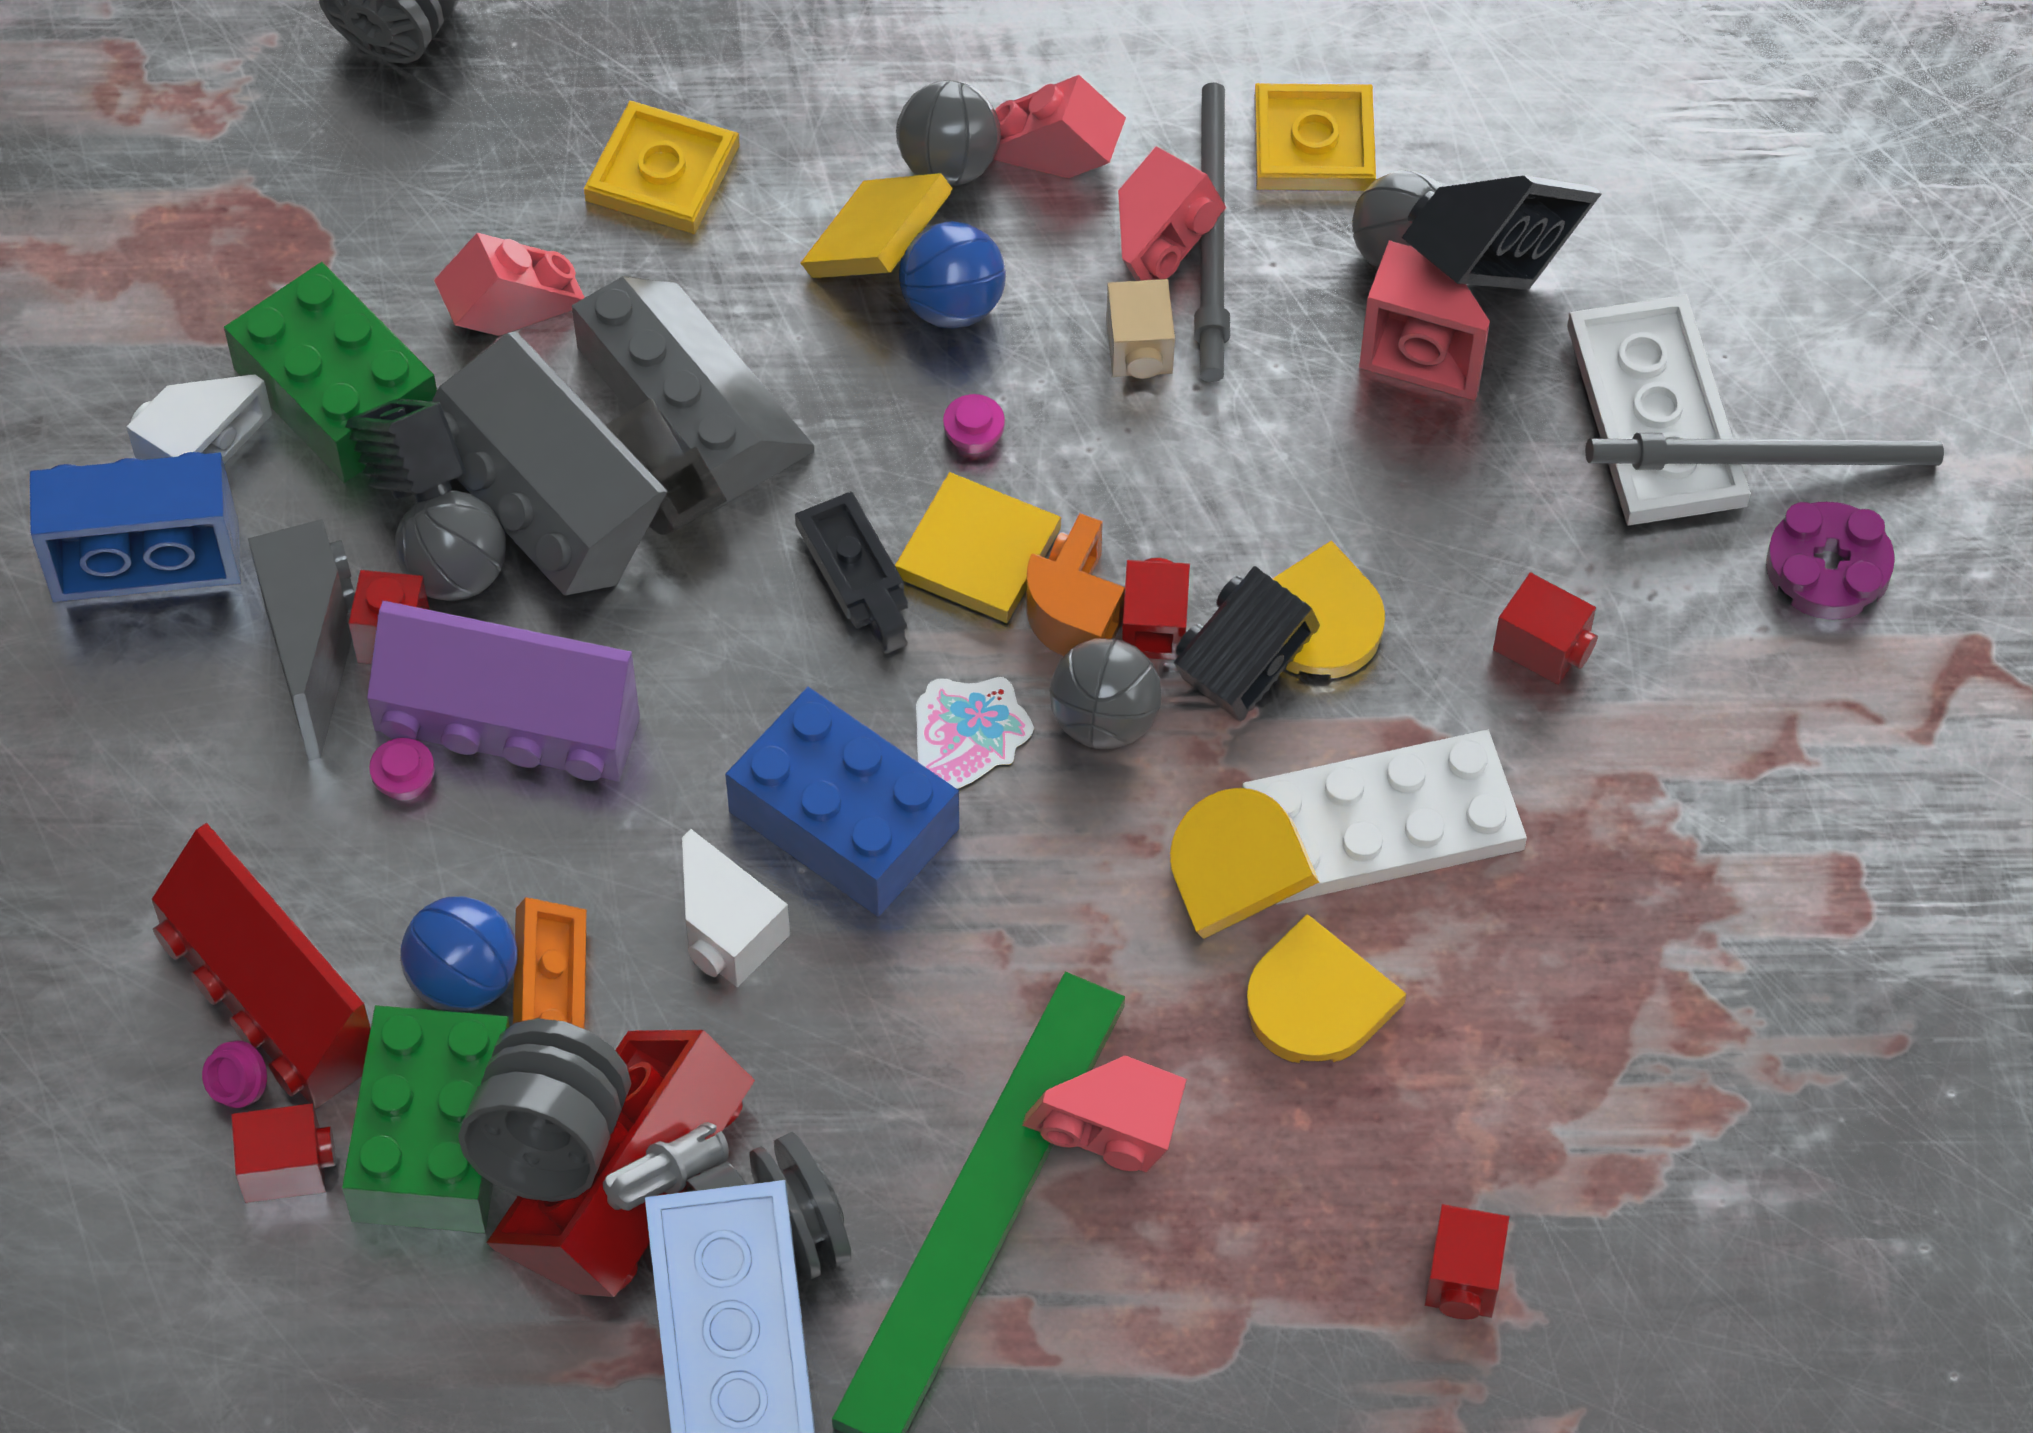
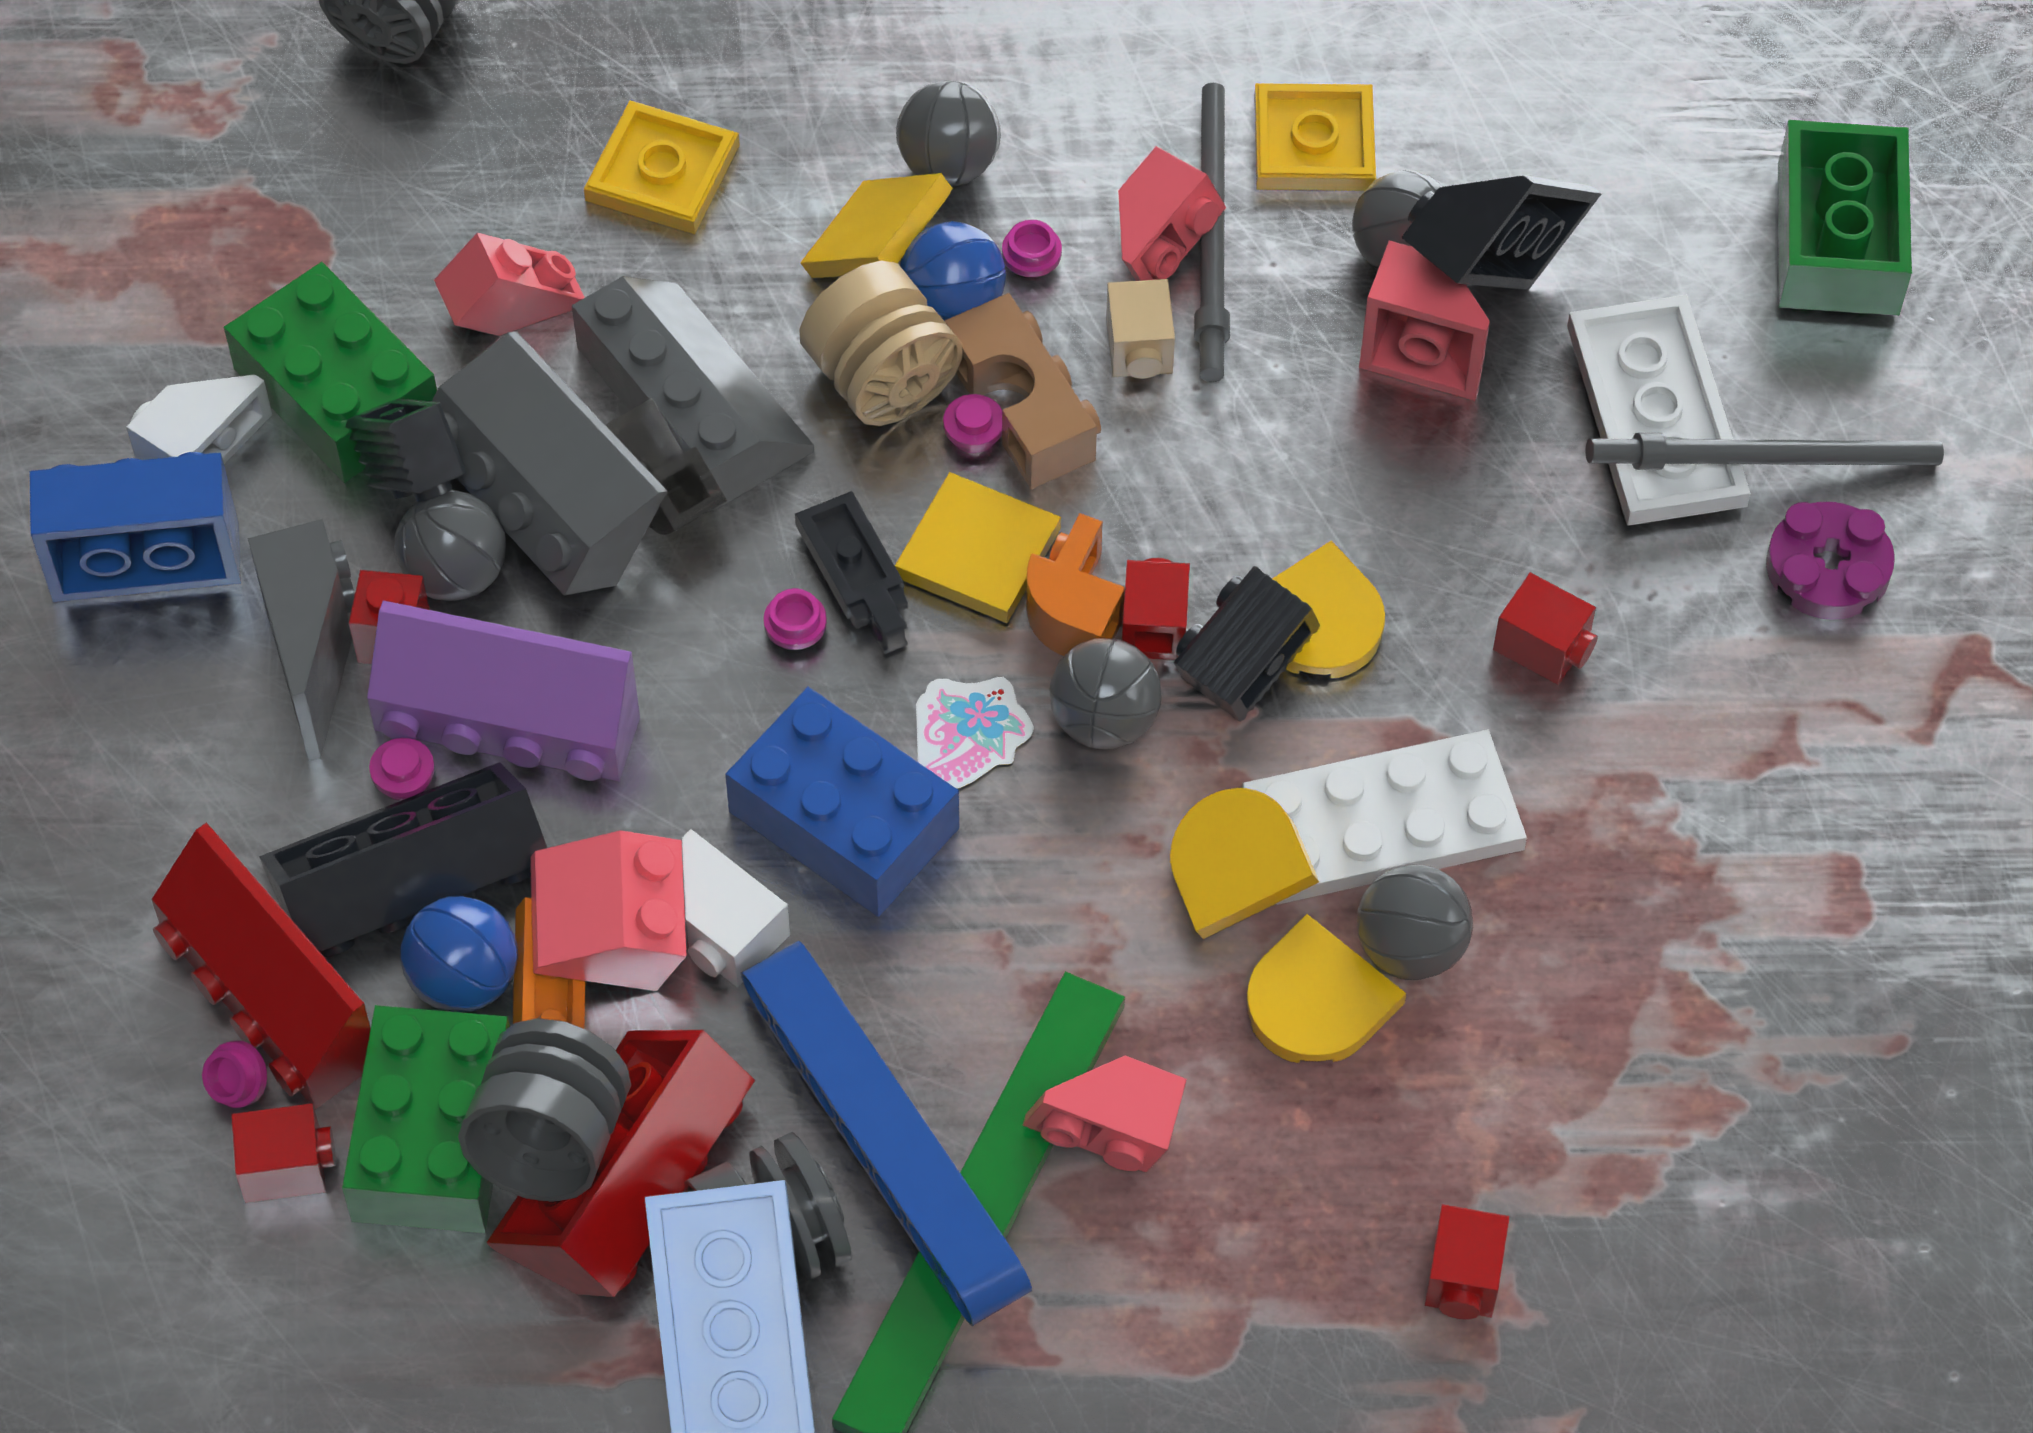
(406, 857): none -> black slope
(609, 909): none -> coral slope
(666, 1167): light grey axle -> none
(795, 619): none -> dark pink plate
(880, 343): none -> tan wheel
(886, 1134): none -> blue beam
(1005, 351): none -> medium nougat arch
(1031, 249): none -> dark pink plate
(1059, 129): coral slope -> none
(1414, 922): none -> dark grey piece
(1844, 217): none -> green brick

